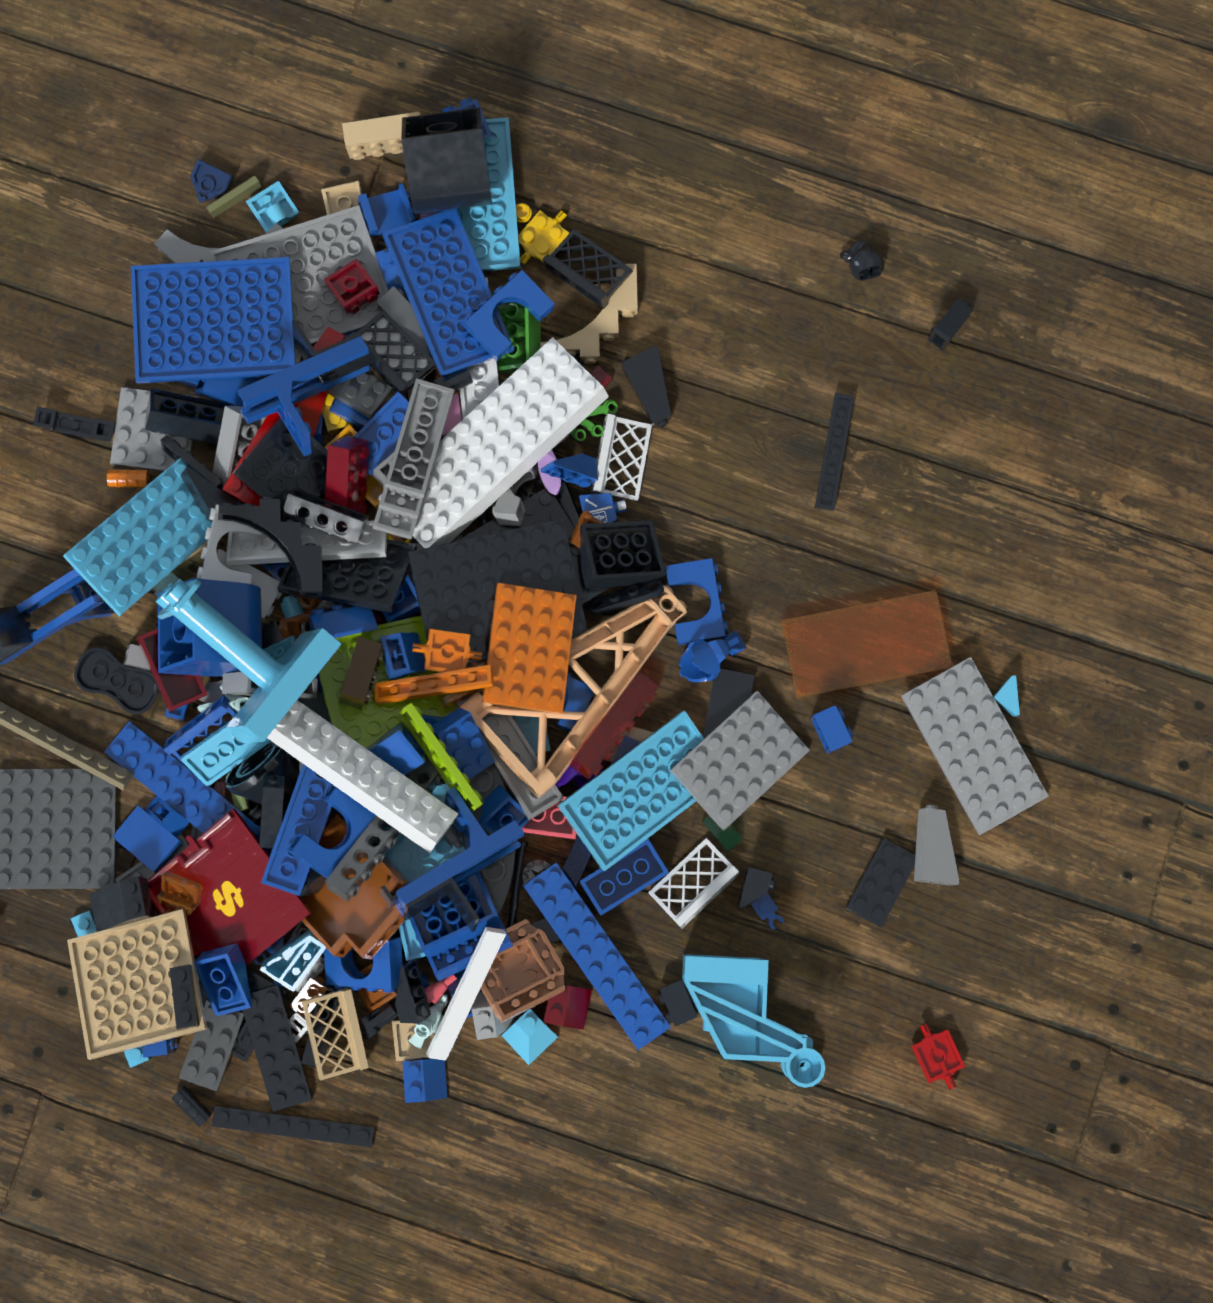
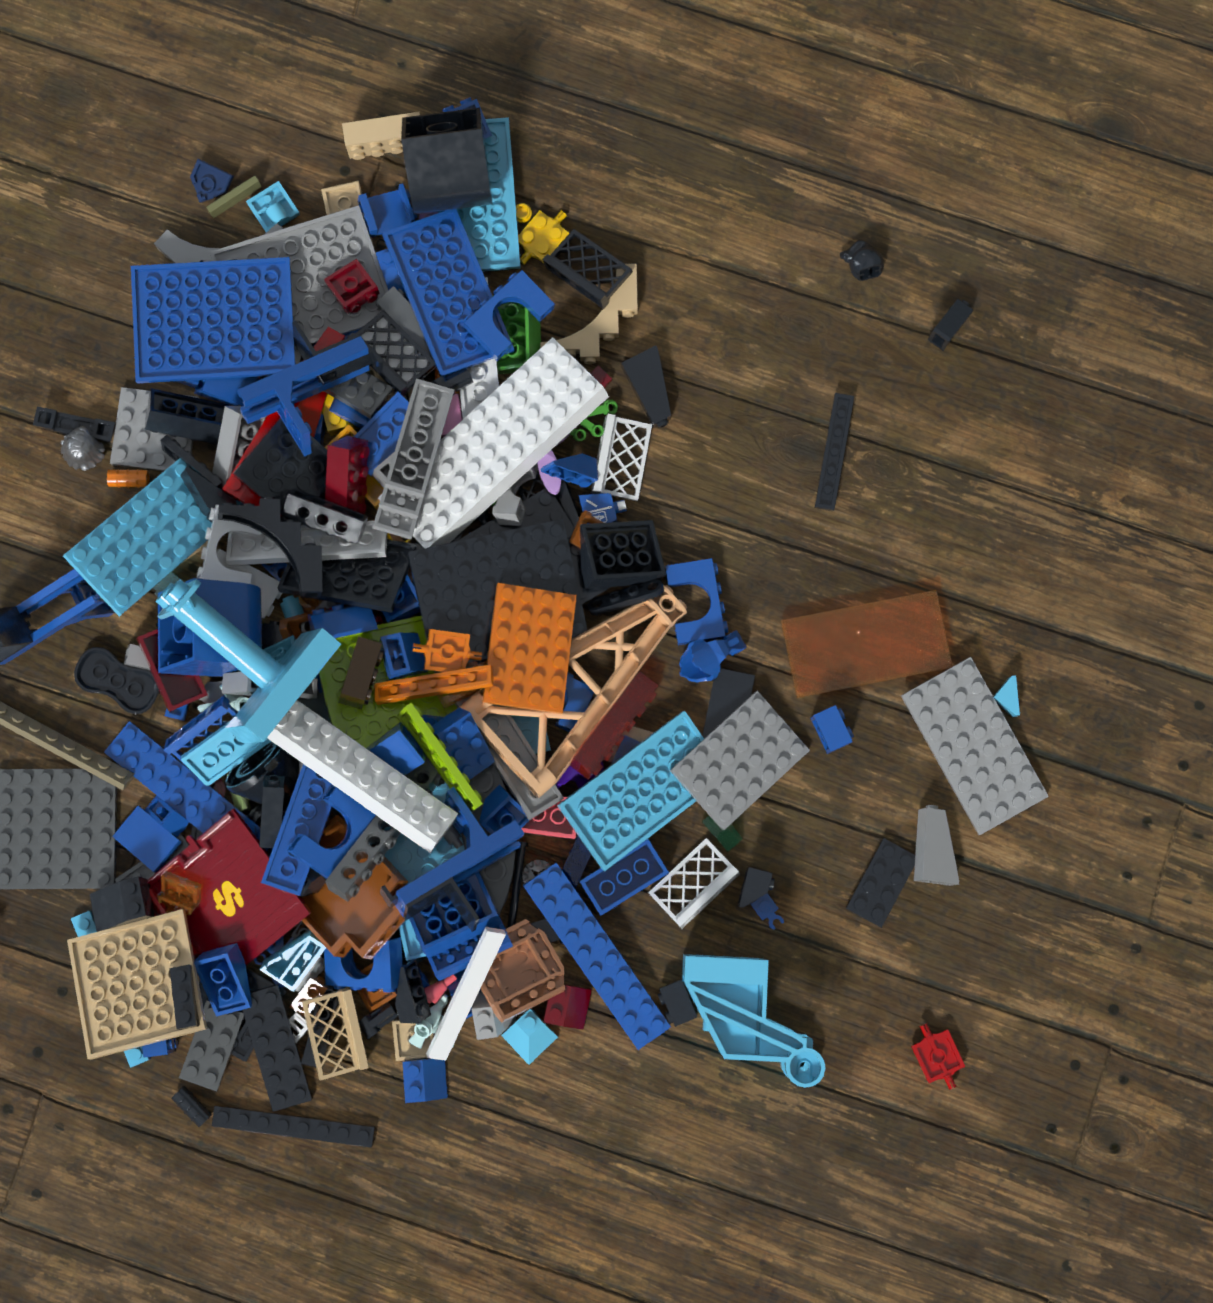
(82, 449): none -> flat silver hair

